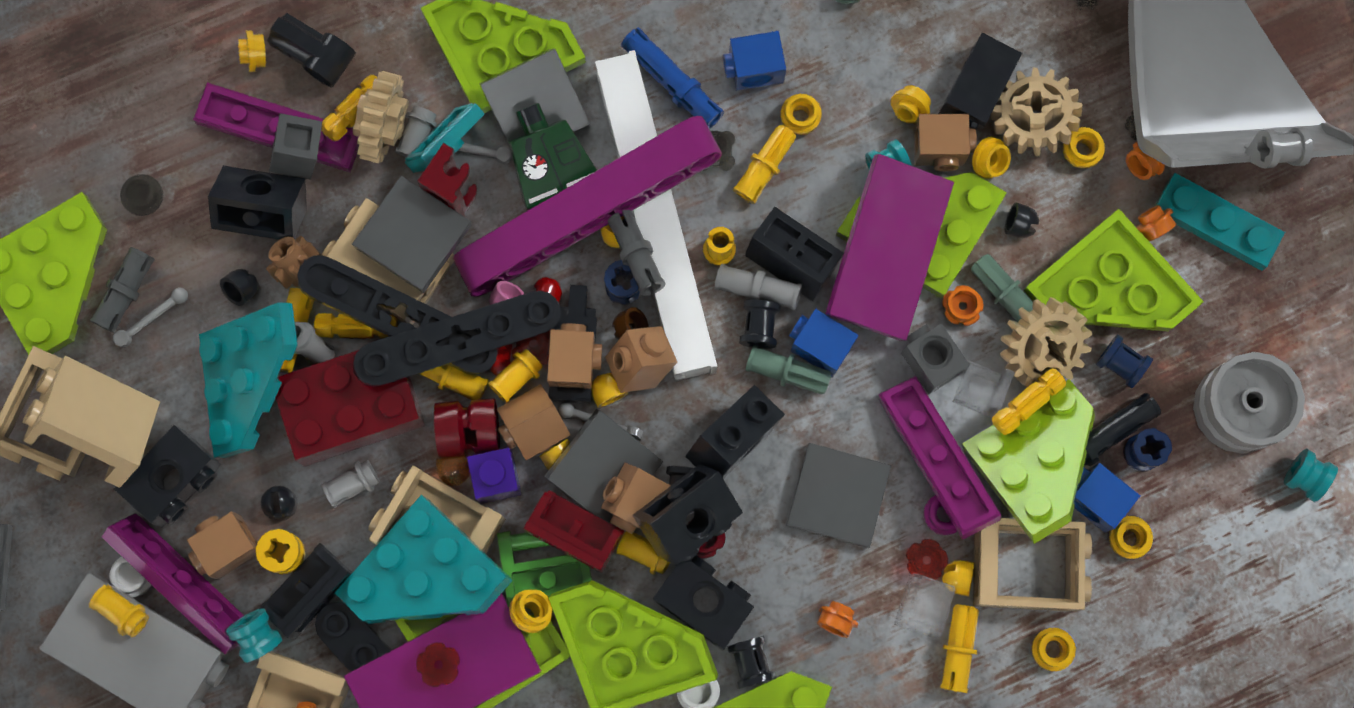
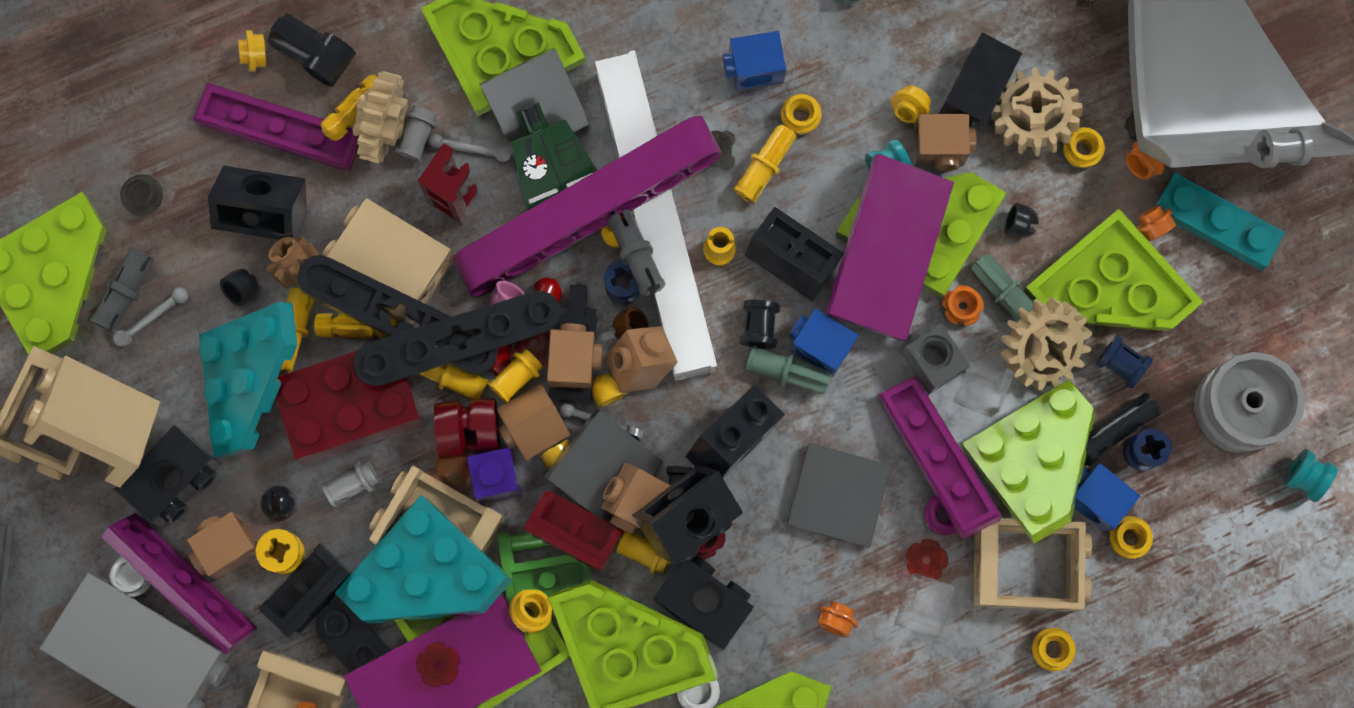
(118, 610): yellow pin -> none
(254, 635): teal wheel -> none
(295, 146): dark grey brick -> none
(311, 345): light grey pin -> none
(412, 234): dark grey tile -> none
(448, 132): teal plate -> none
(684, 90): blue pin -> none
(751, 662): black bush -> none
(758, 286): light grey pin -> none
(959, 575): yellow hinge -> none
(960, 648): yellow axle -> none
(991, 158): yellow plate -> none
(1028, 401): yellow axle -> none

